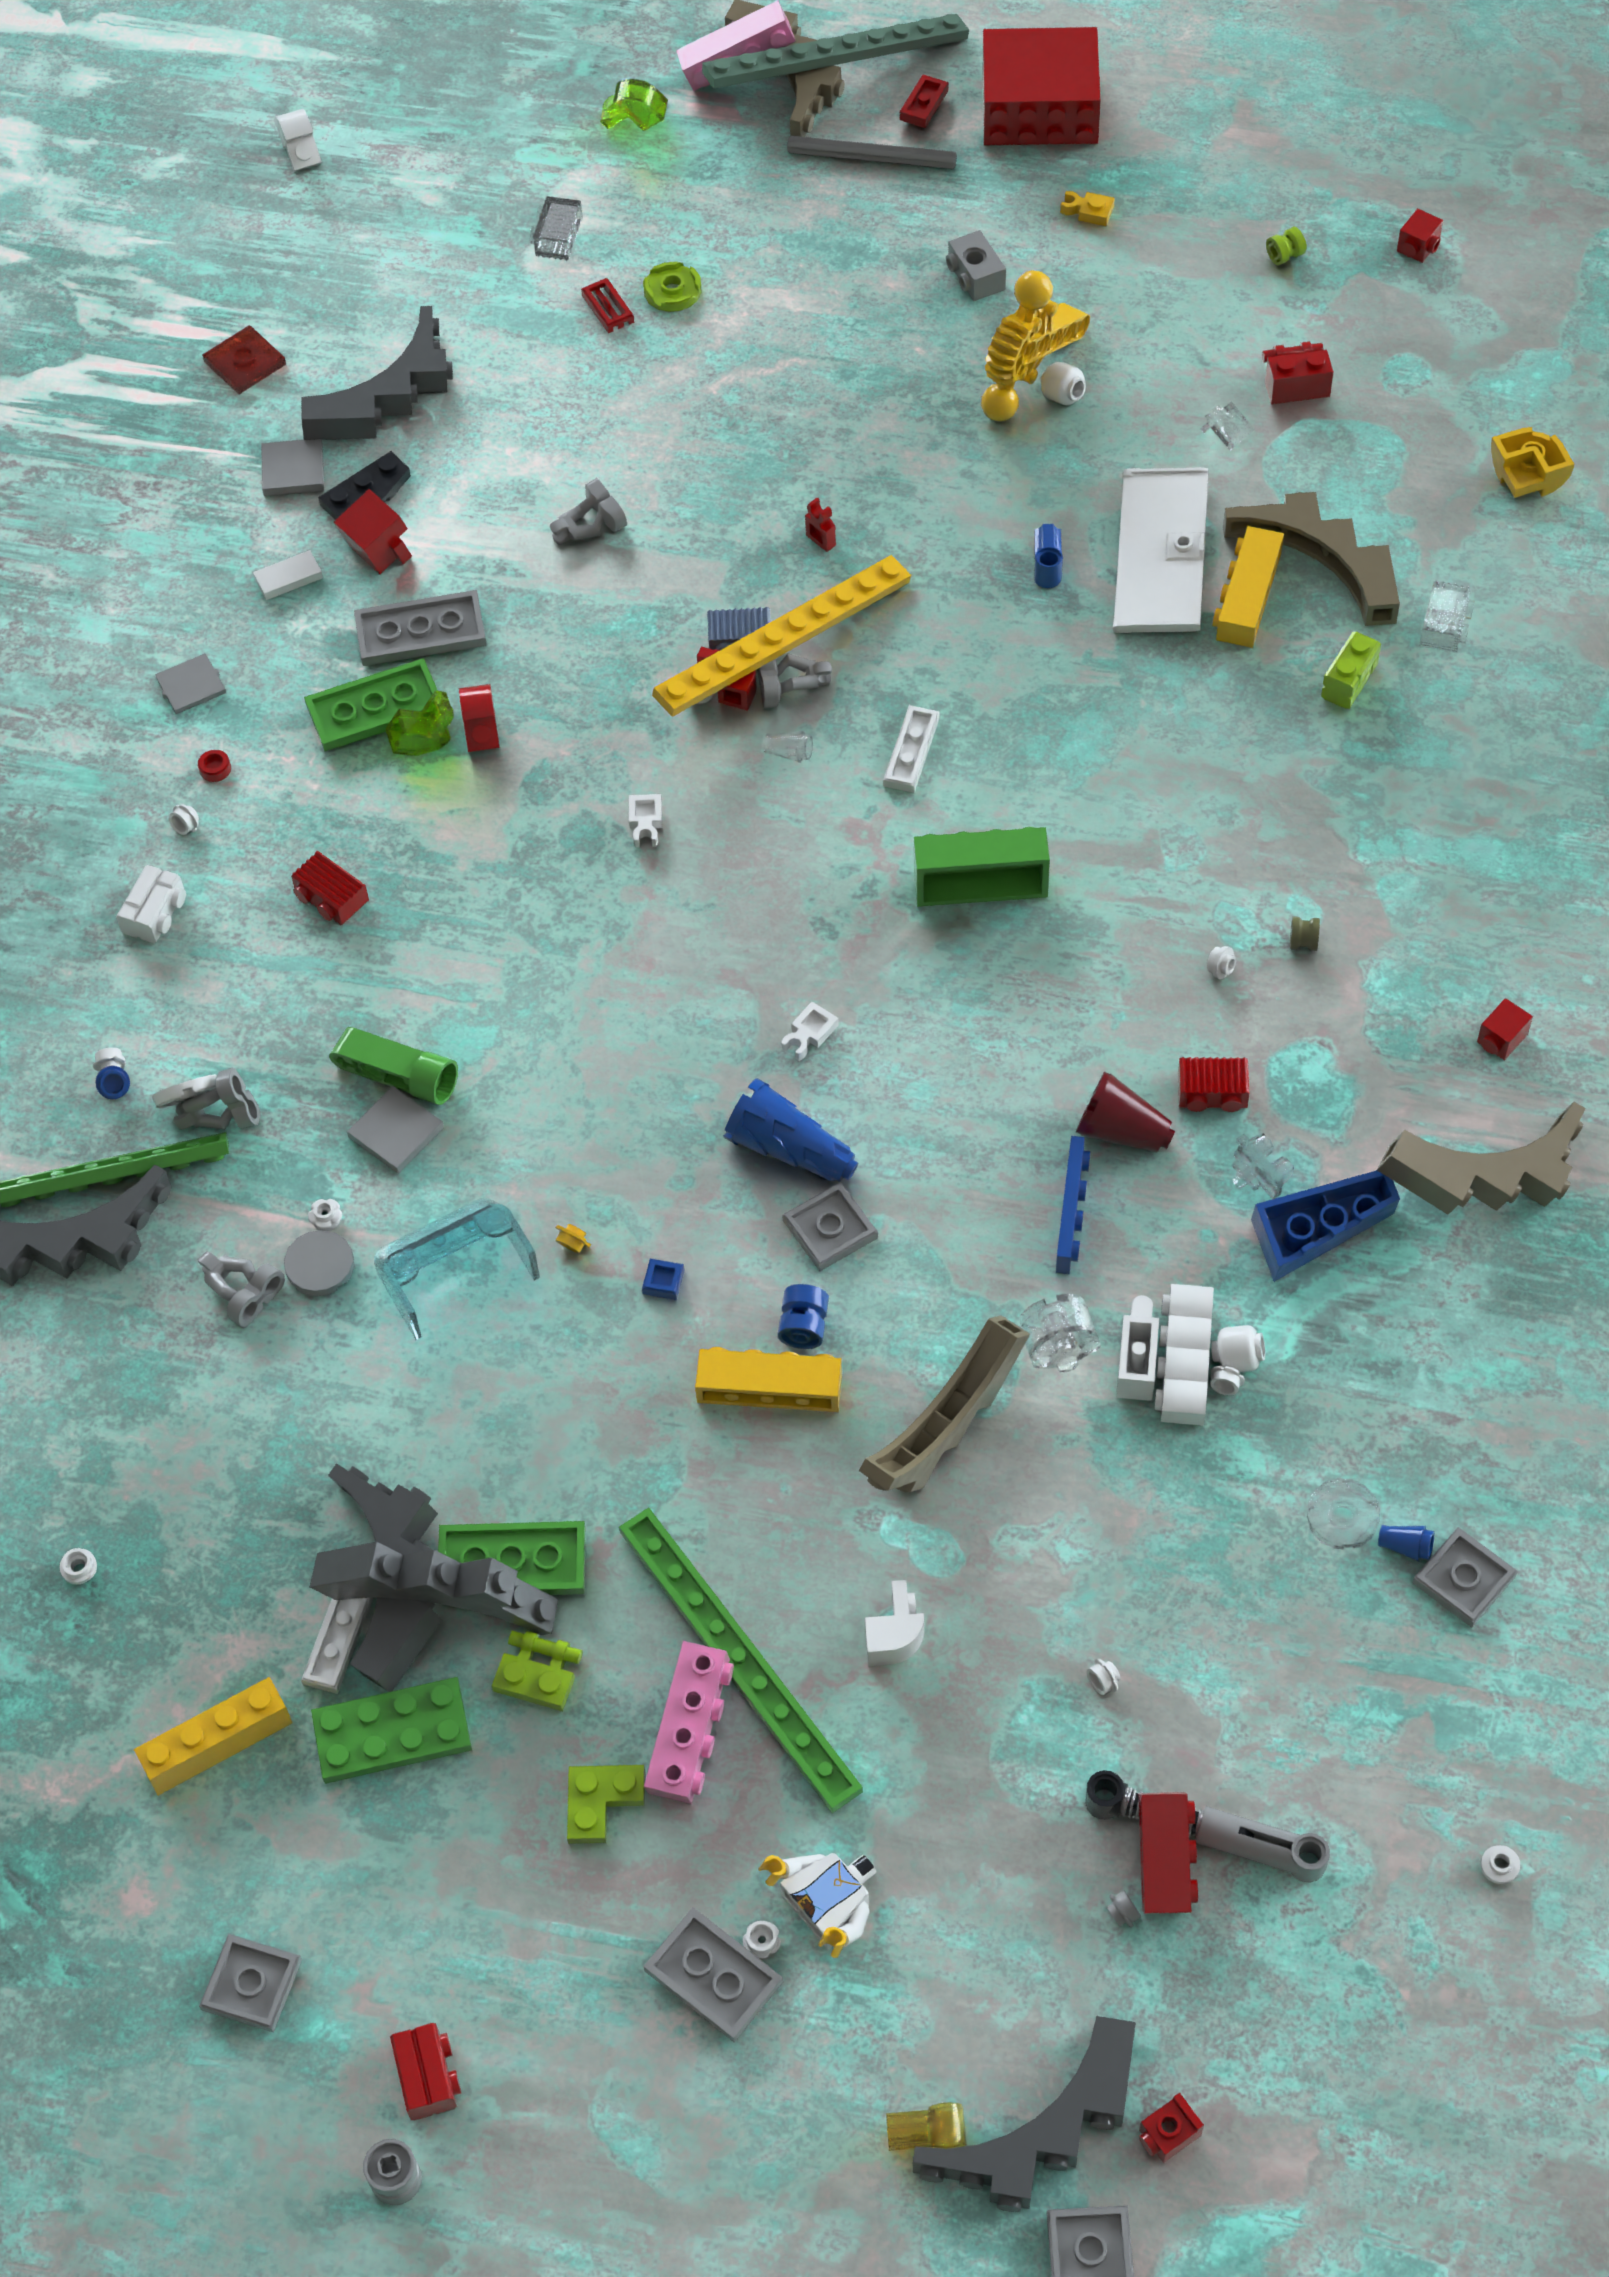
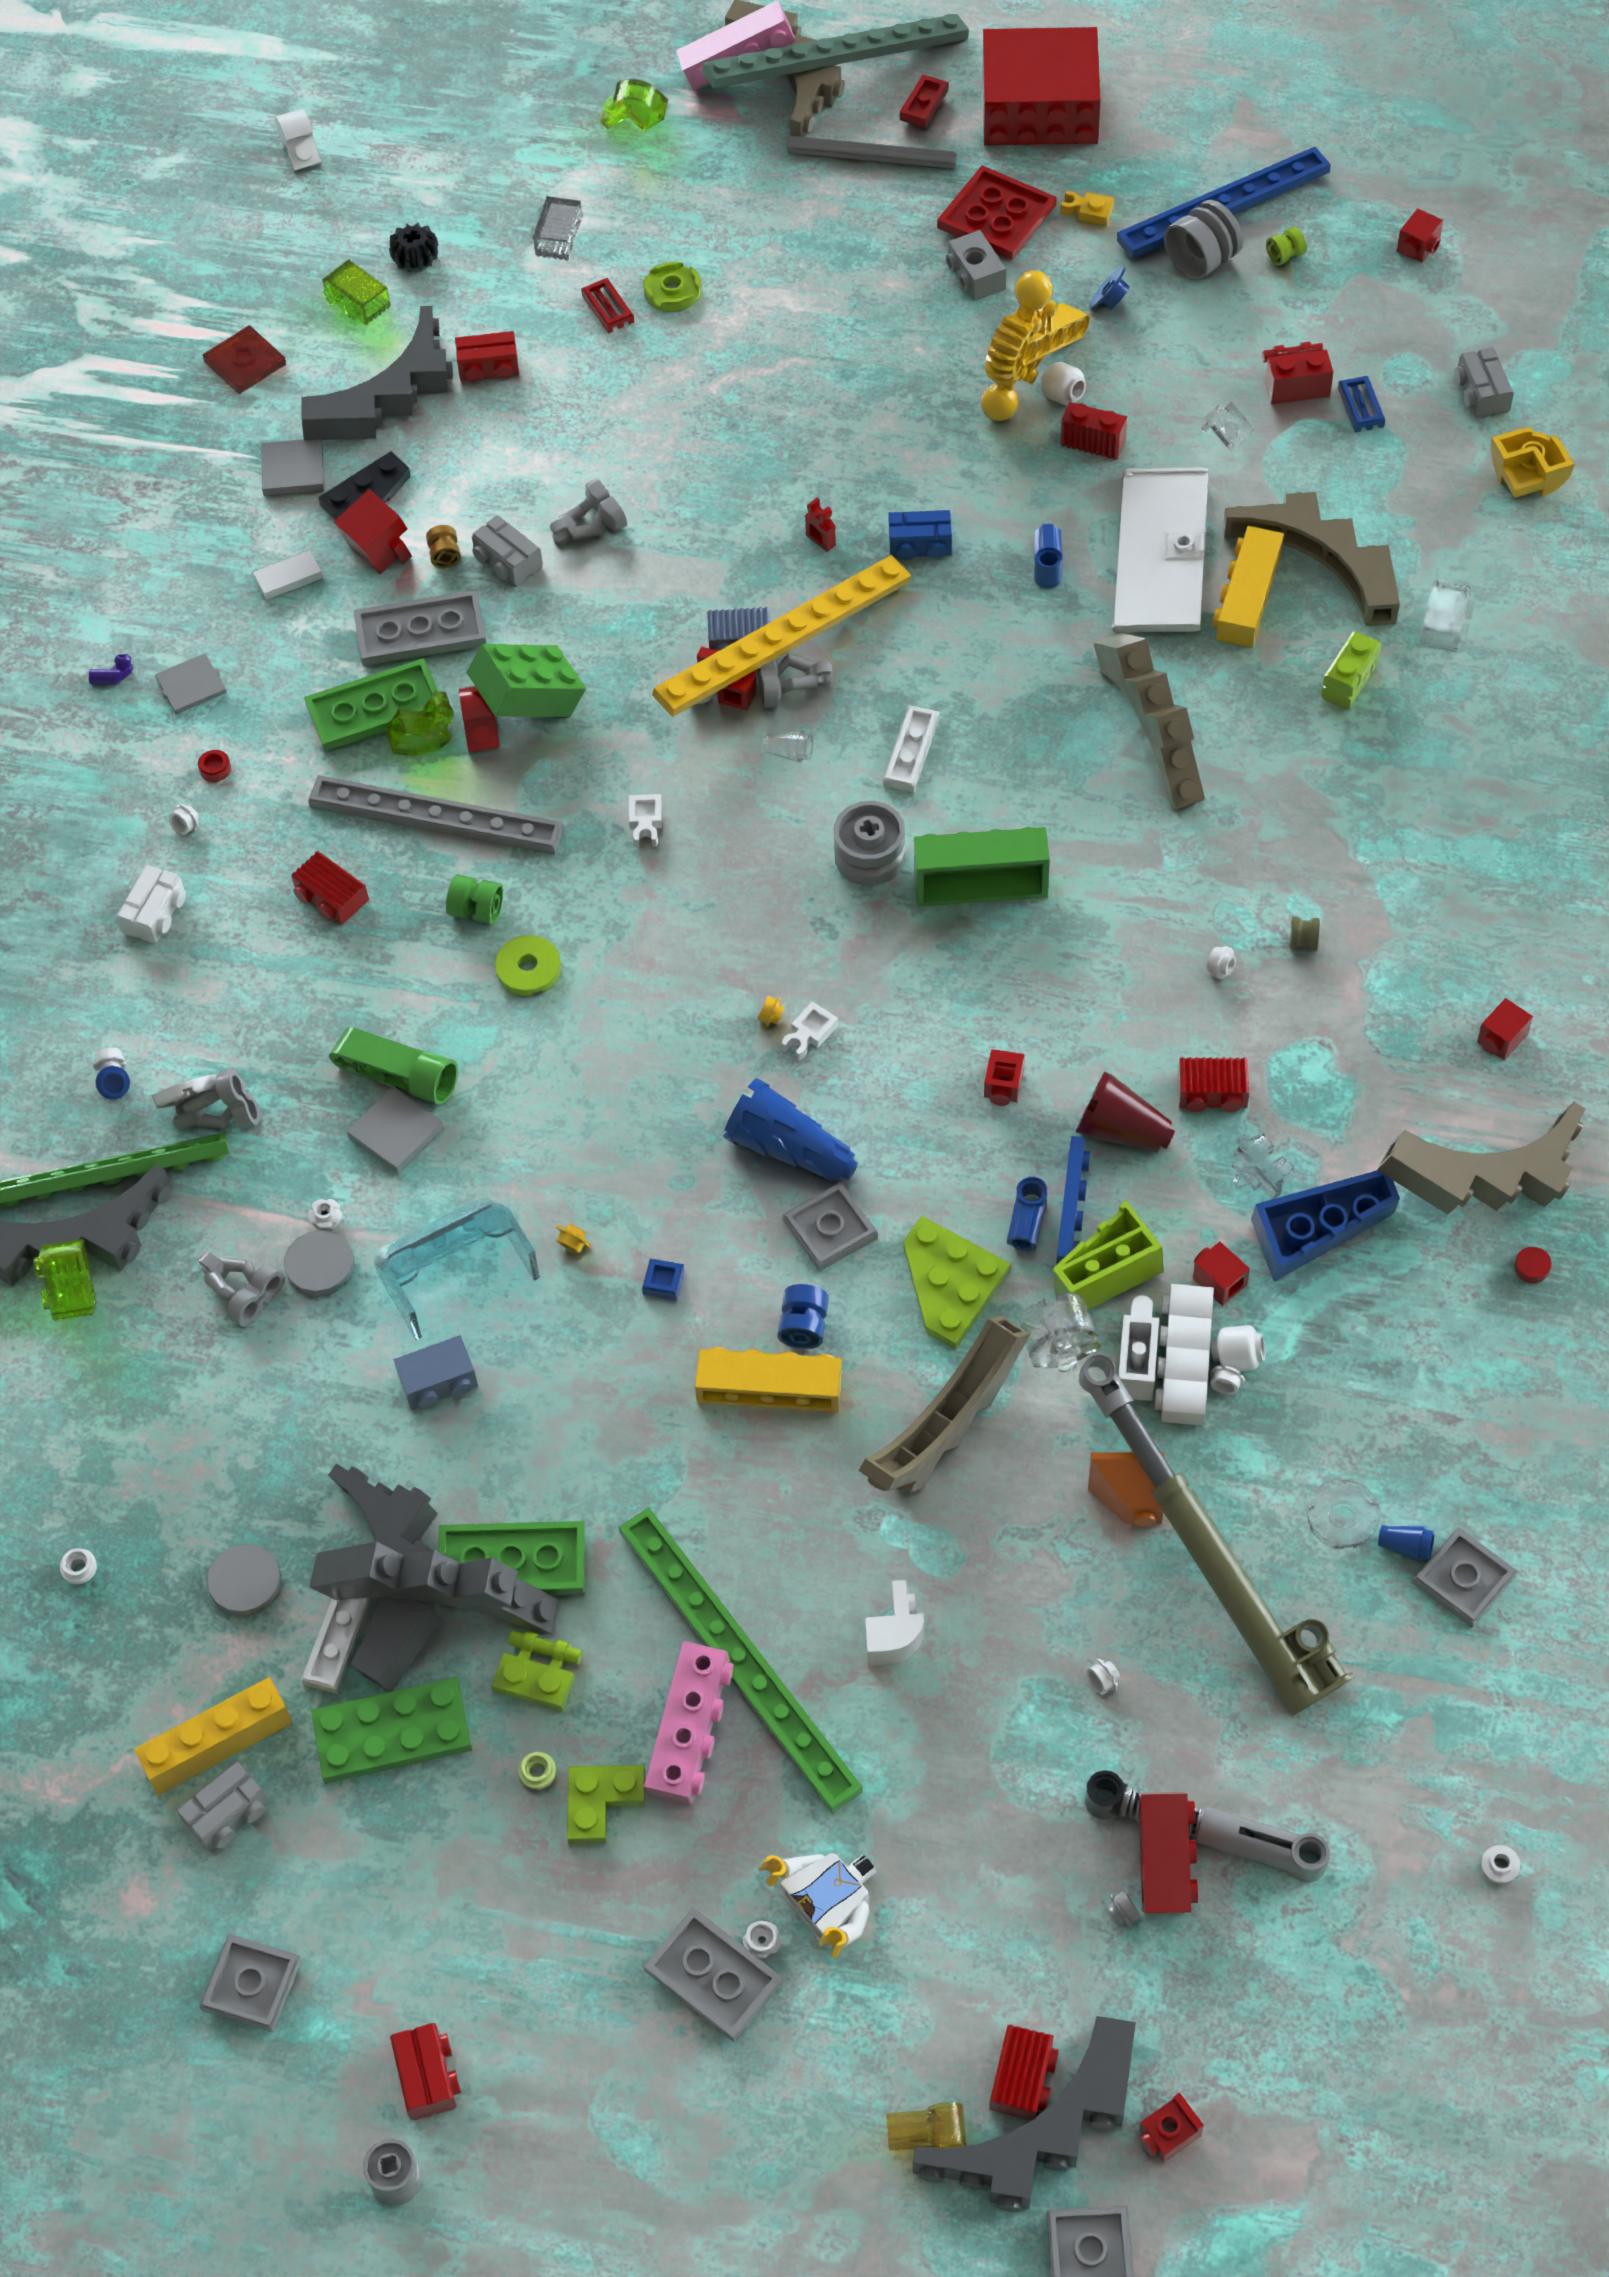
(67, 1279): none -> clear neon green brick
(113, 675): none -> dark purple arm
(223, 1807): none -> light grey brick
(244, 1579): none -> light grey tile
(356, 292): none -> clear neon green brick
(413, 247): none -> black gear
(436, 814): none -> light grey tile
(436, 1373): none -> sand blue brick
(443, 546): none -> pearl gold wheel
(472, 899): none -> bright green wheel
(487, 356): none -> red brick
(506, 551): none -> light grey brick
(526, 680): none -> bright green brick
(527, 949): none -> lime tile
(535, 1760): none -> yellowish green plate
(771, 1011): none -> yellow plate
(869, 843): none -> light grey wheel
(920, 534): none -> blue brick
(951, 1279): none -> lime plate
(999, 207): none -> red plate
(1004, 1077): none -> red brick
(1022, 2073): none -> red brick
(1027, 1215): none -> blue piece
(1093, 430): none -> red brick
(1111, 290): none -> blue piece
(1111, 1260): none -> lime wedge
(1124, 1487): none -> orange slope
(1167, 725): none -> dark tan arch
(1203, 239): none -> light grey wheel
(1222, 1271): none -> red brick
(1235, 196): none -> blue plate
(1295, 1670): none -> olive piece
(1366, 421): none -> blue tile
(1484, 383): none -> light grey brick
(1532, 1264): none -> red tile

